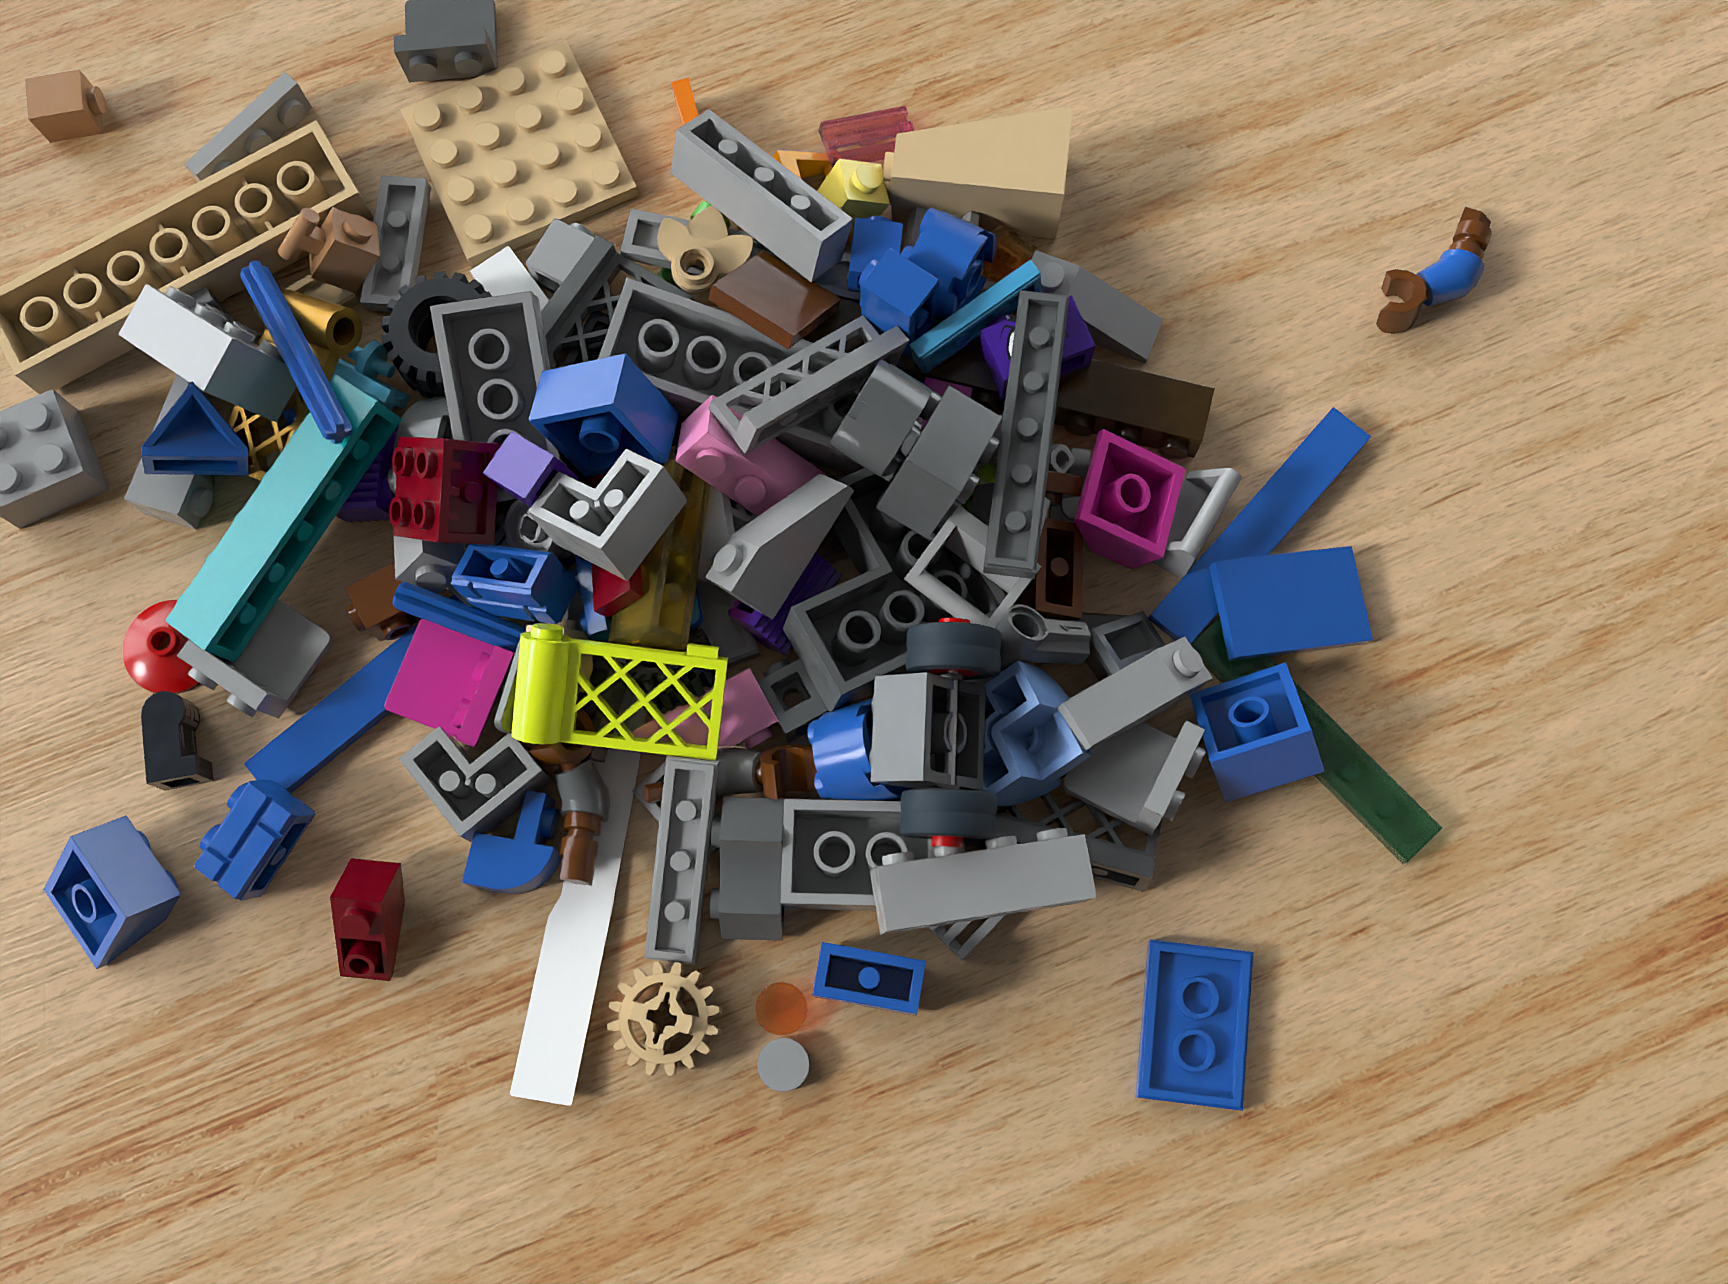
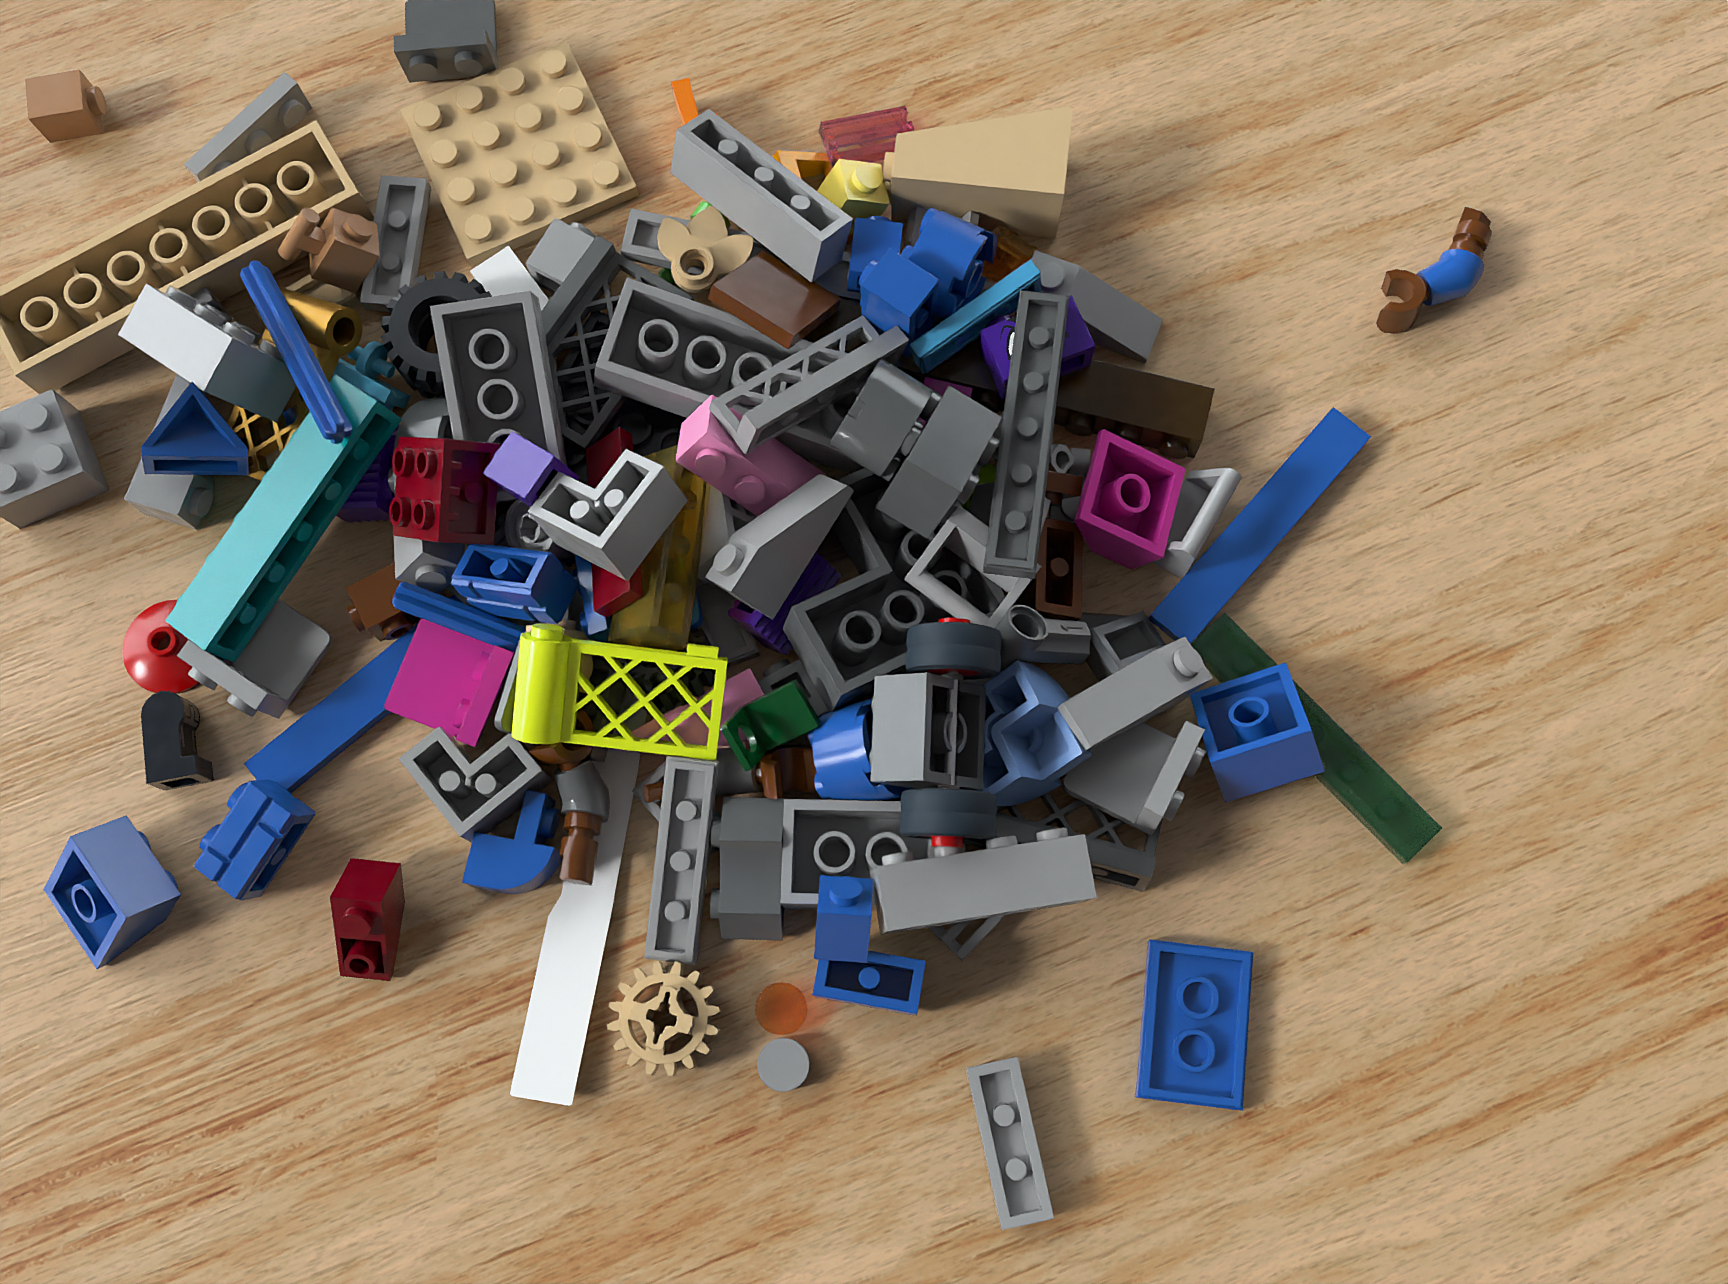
(601, 410): blue brick -> none
(769, 722): none -> dark green bracket
(843, 919): none -> blue brick
(1009, 1143): none -> light grey plate
(1290, 603): blue tile -> none

